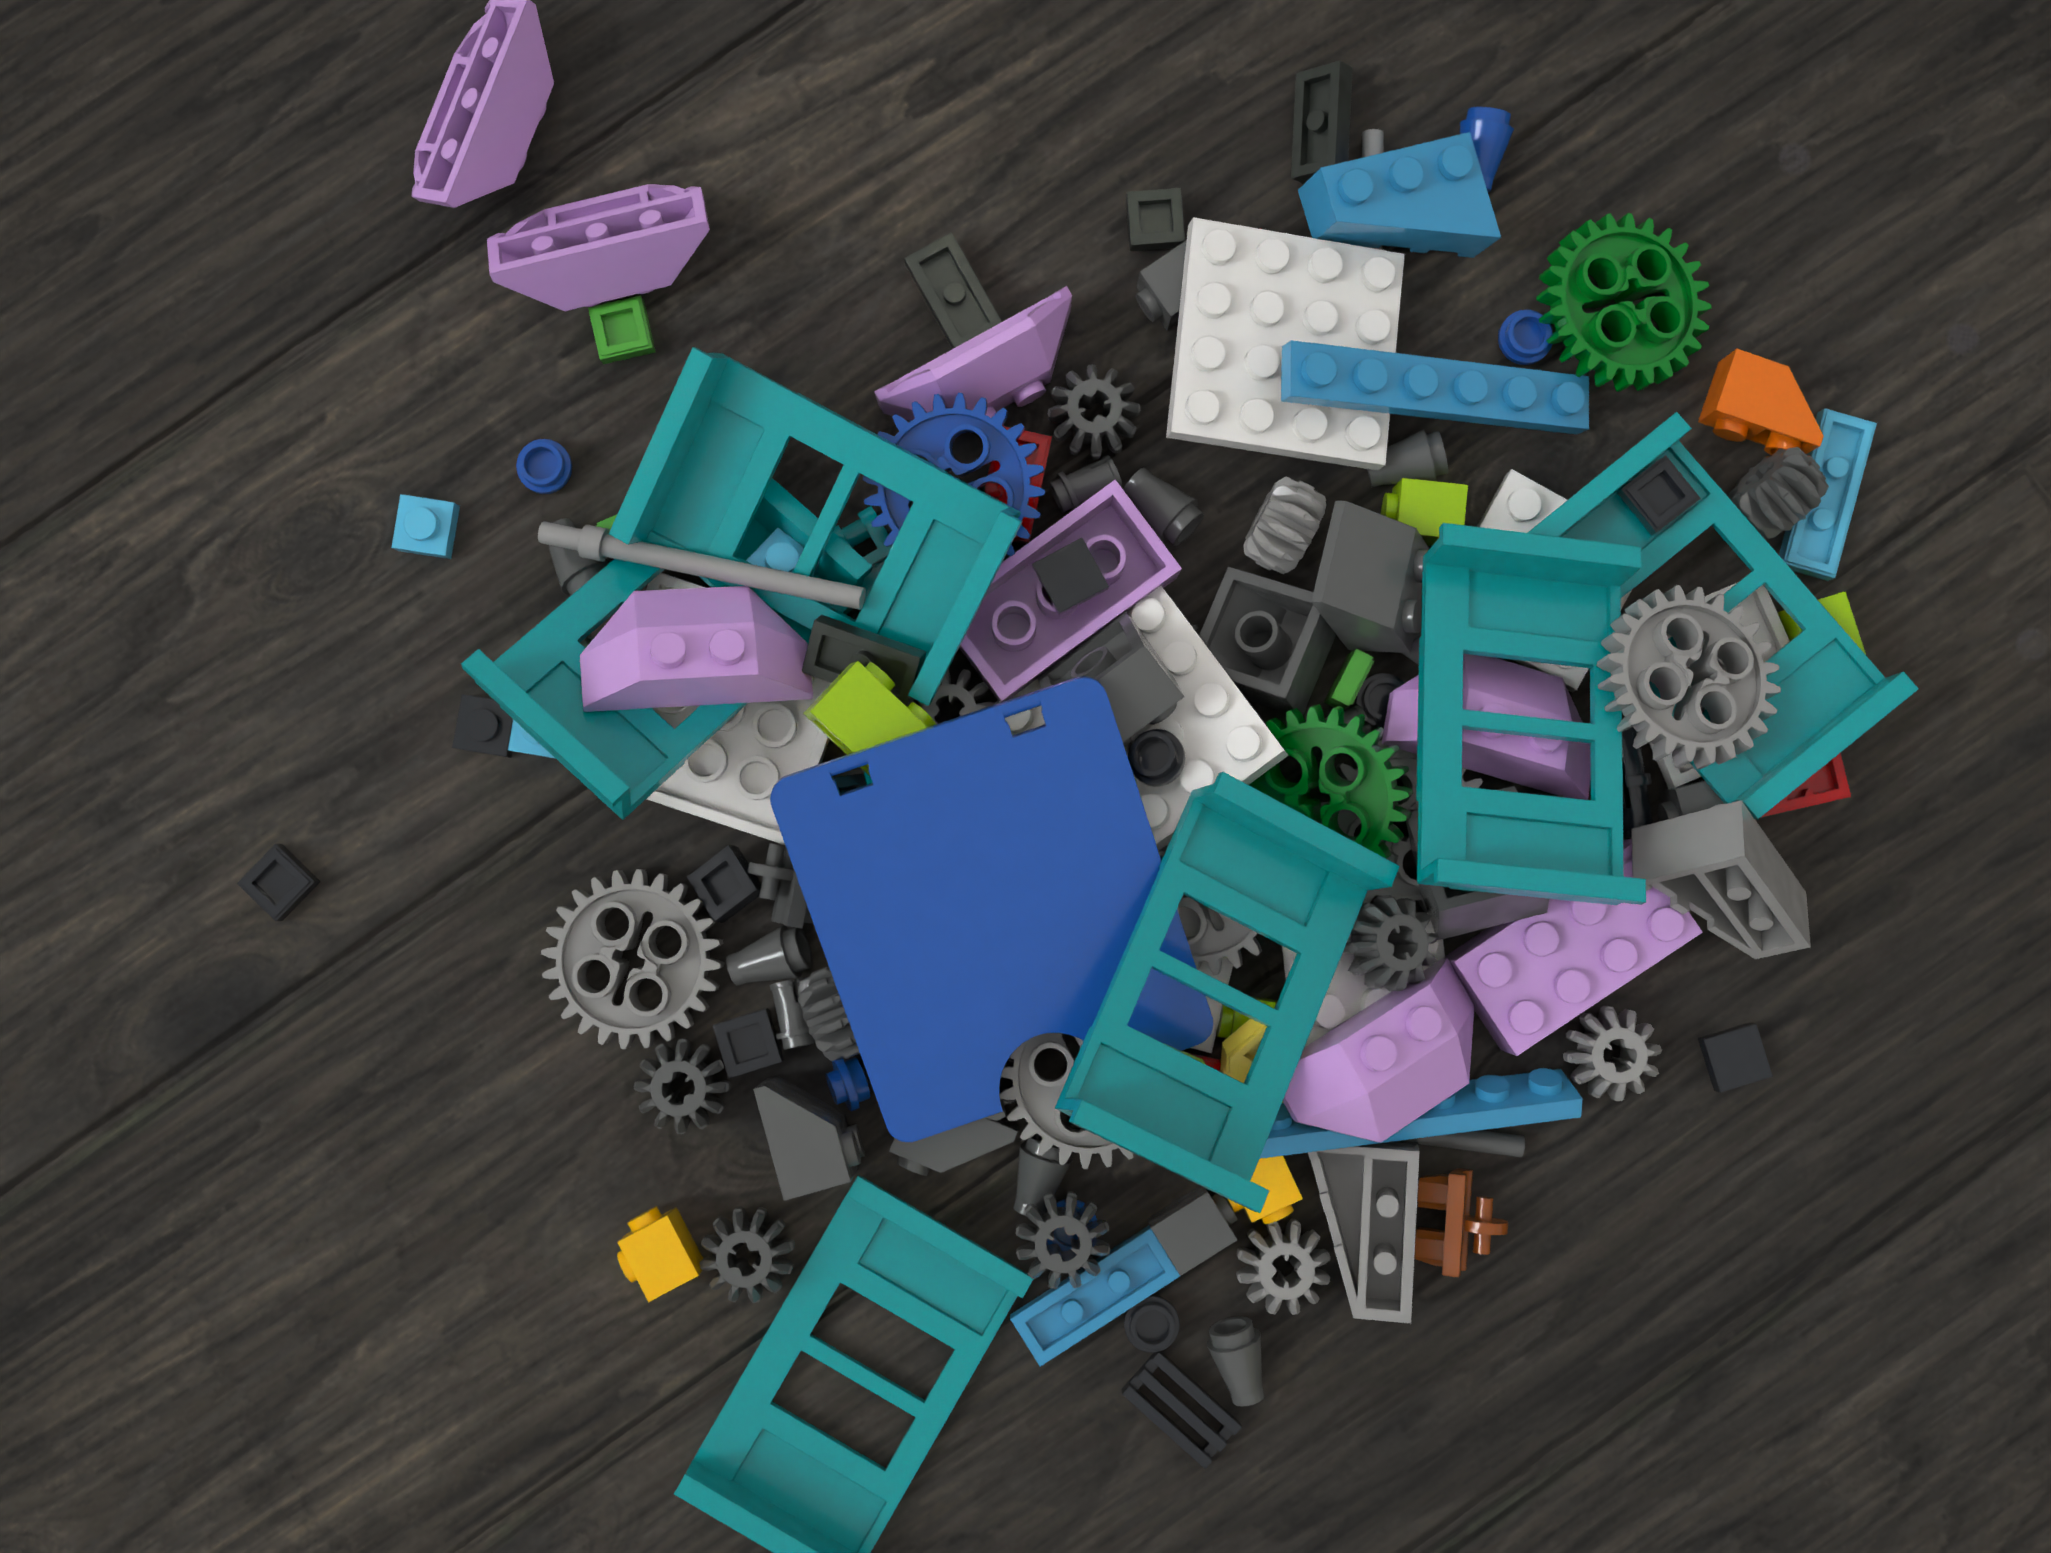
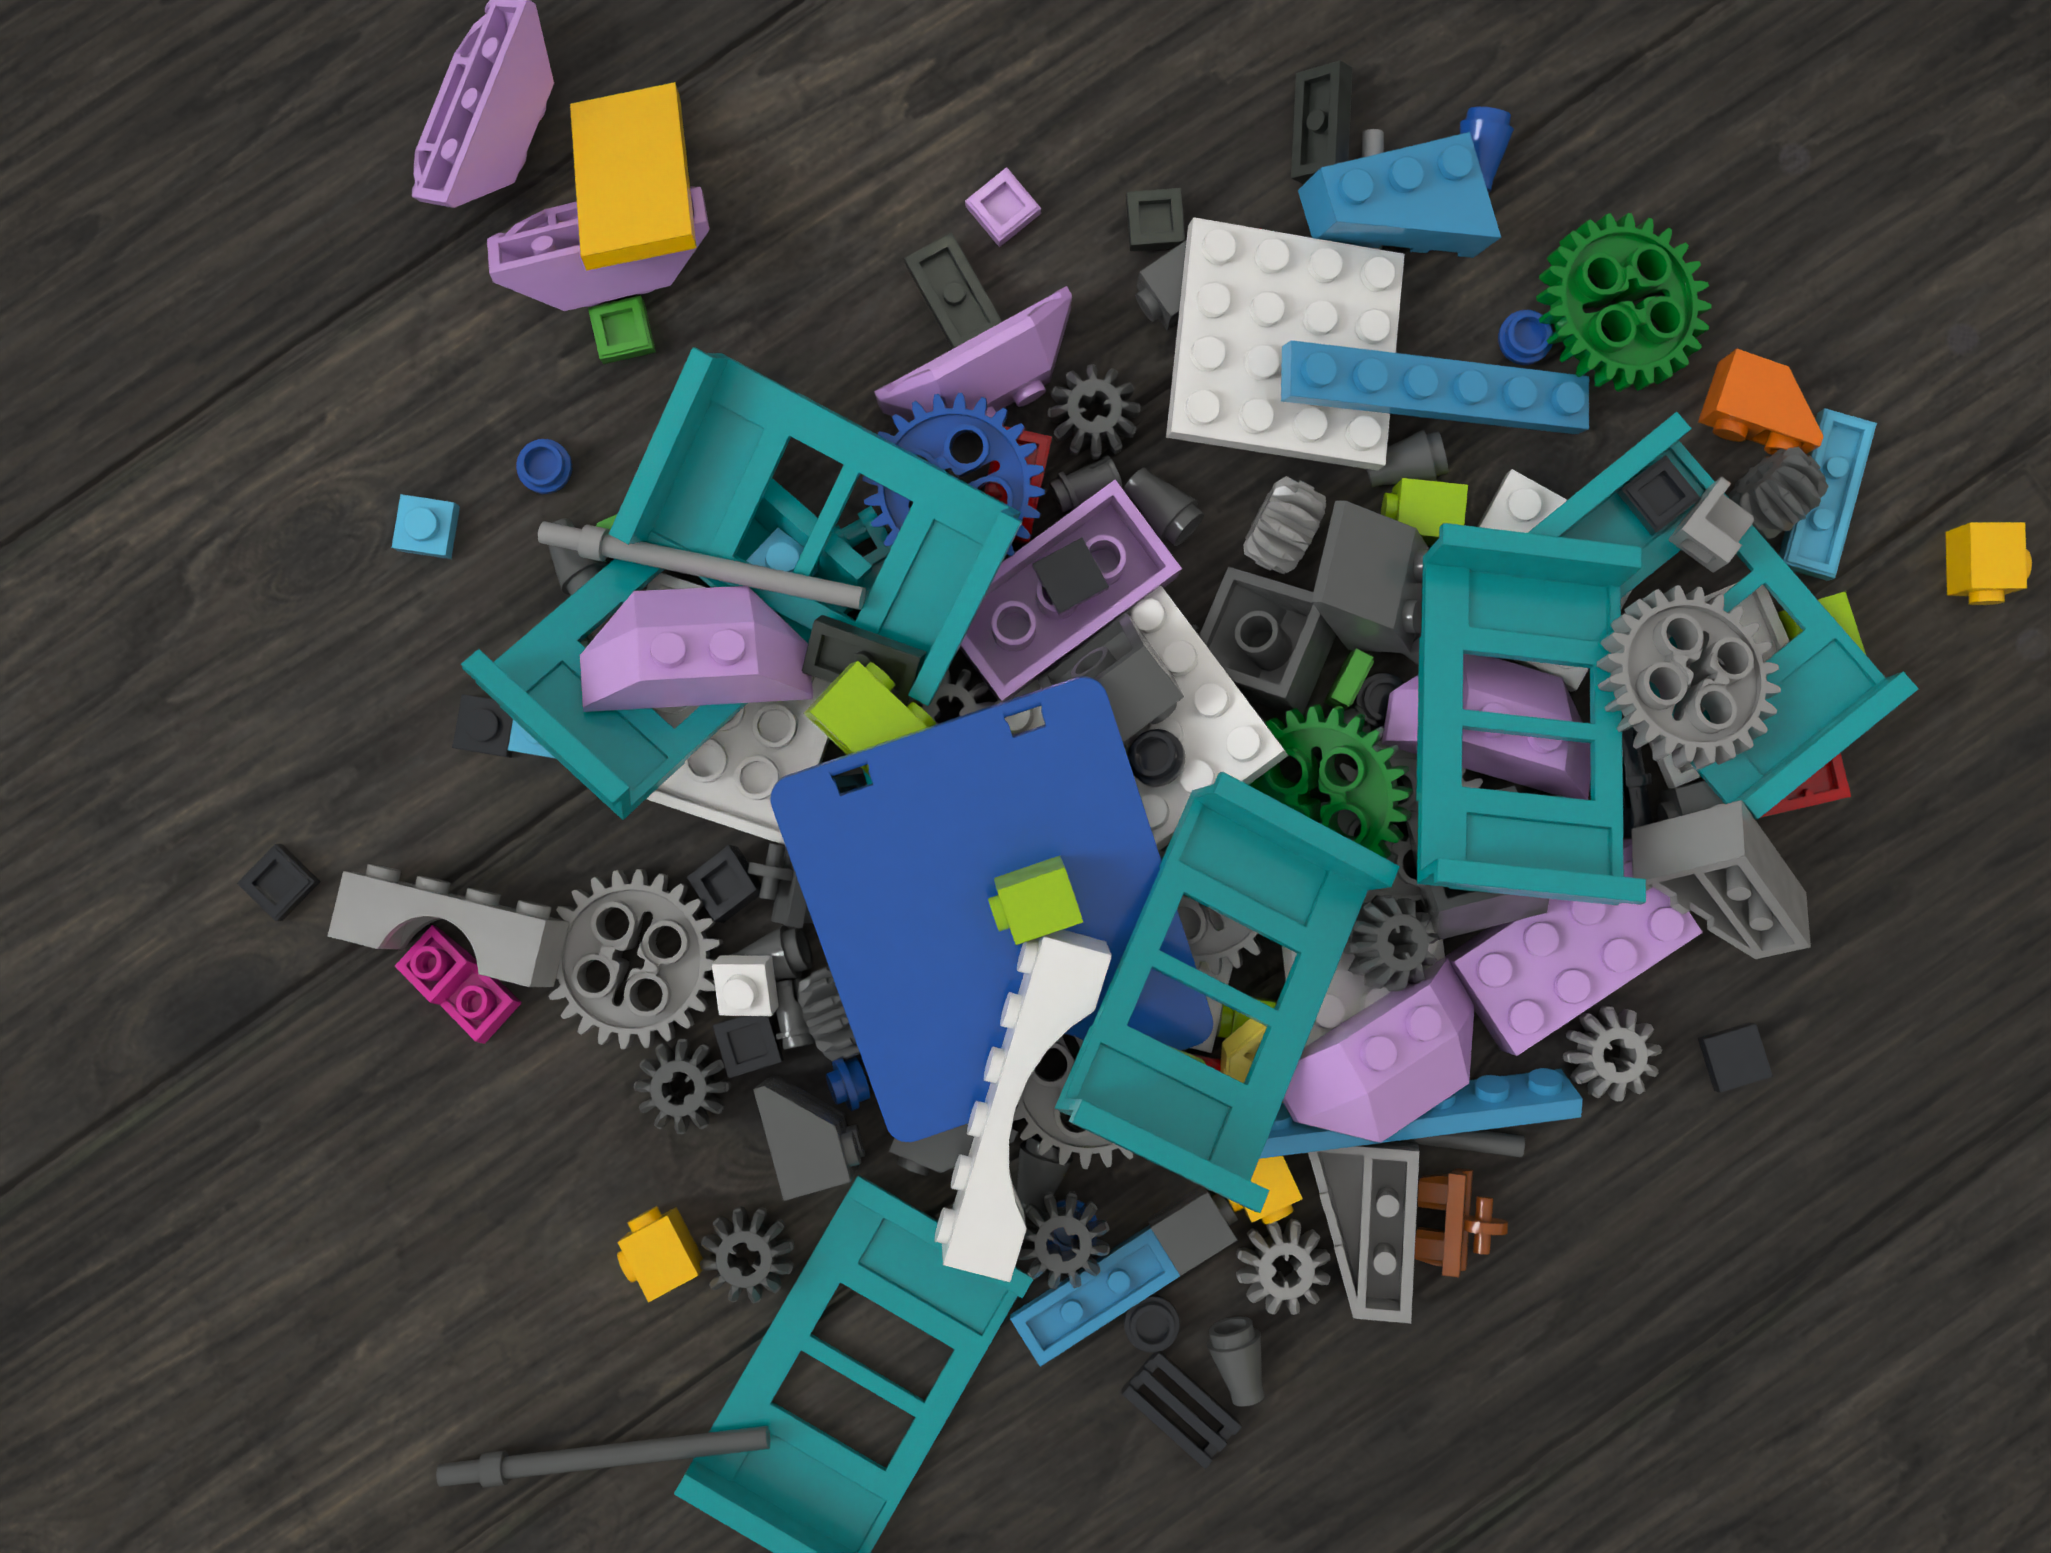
(451, 979): none -> dark pink slope
(498, 1467): none -> dark grey bar
(507, 942): none -> light grey arch
(631, 177): none -> yellow tile
(745, 985): none -> white plate
(1003, 207): none -> lavender tile
(1035, 901): none -> lime brick
(1056, 992): none -> white arch
(1713, 528): none -> light grey panel
(1987, 561): none -> yellow brick

